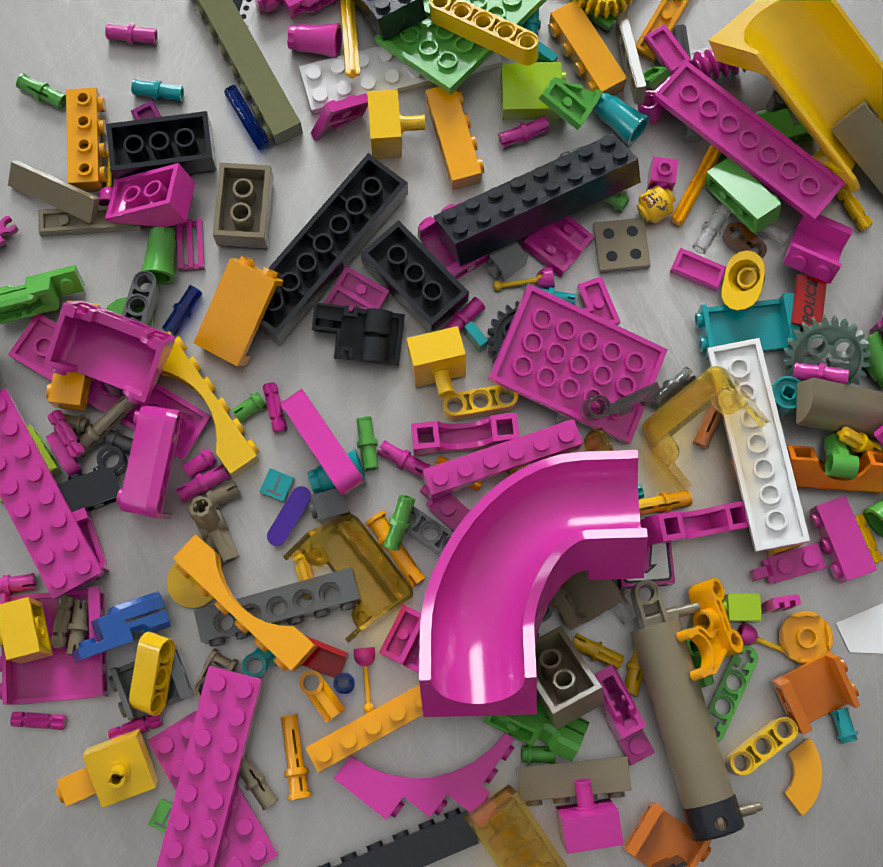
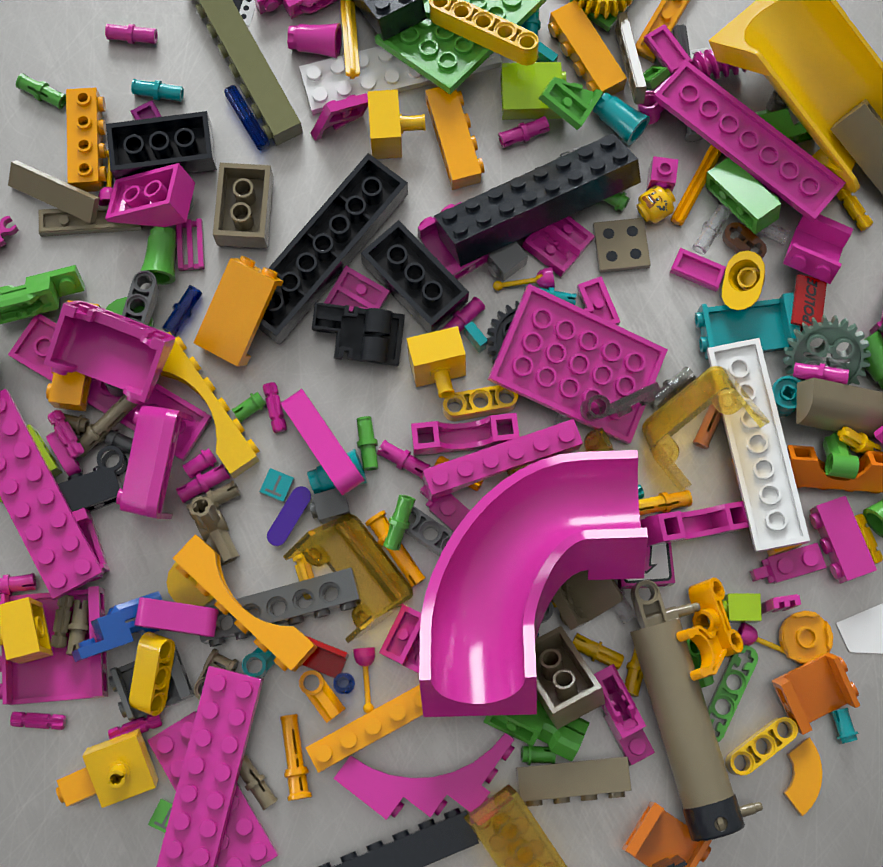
(176, 617): none -> dark pink beam
(589, 822): dark pink brick -> none

